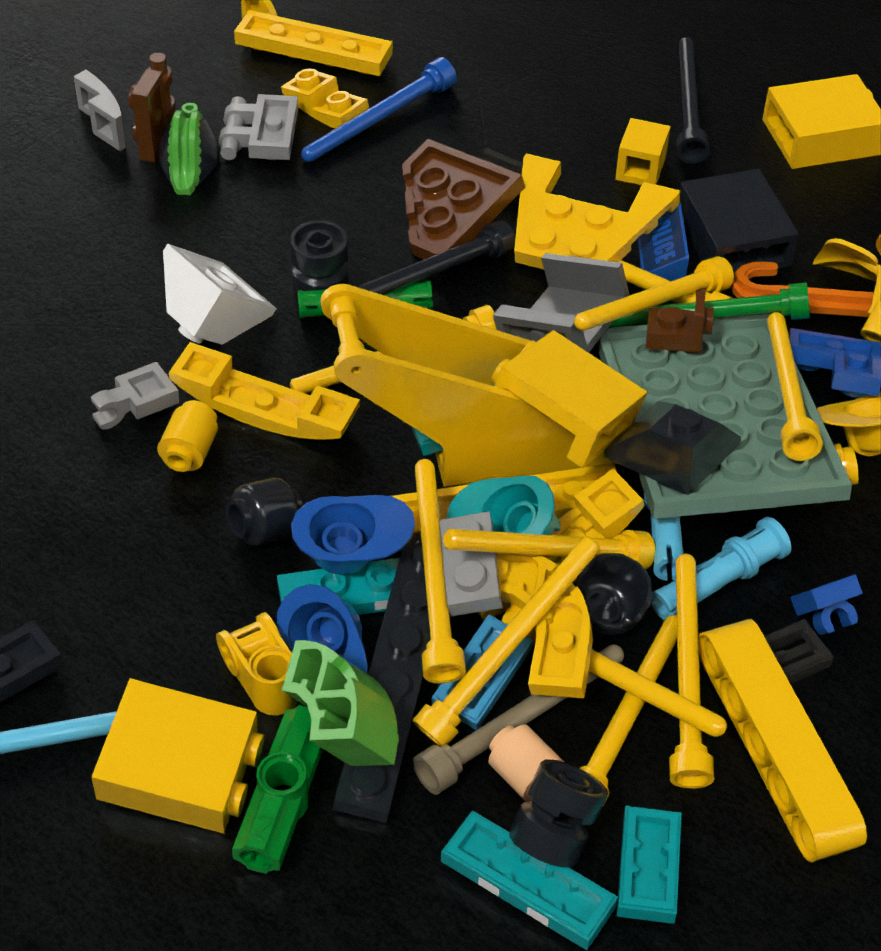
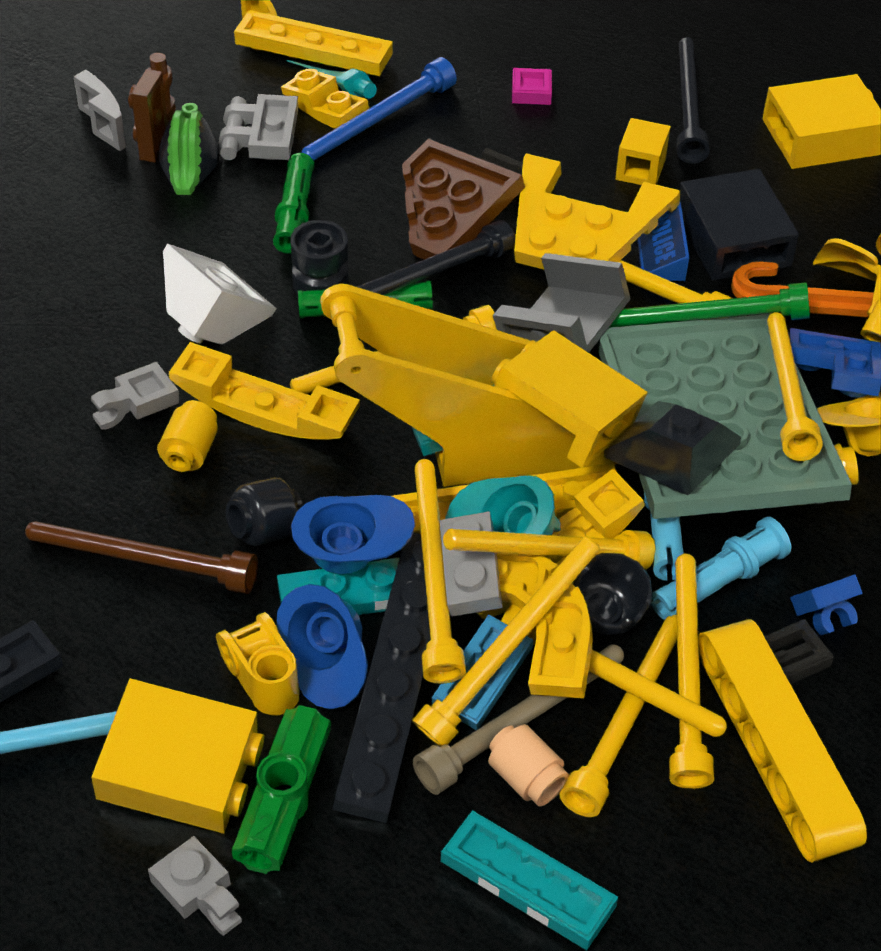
(194, 881): none -> light grey plate
(234, 570): none -> reddish brown piece
(293, 209): none -> green pin
(346, 706): bright green brick -> none
(352, 81): none -> teal bar
(531, 86): none -> dark pink tile
(554, 822): black wheel -> none
(649, 865): teal plate -> none
(679, 329): reddish brown bracket -> none
(710, 275): yellow piece -> none

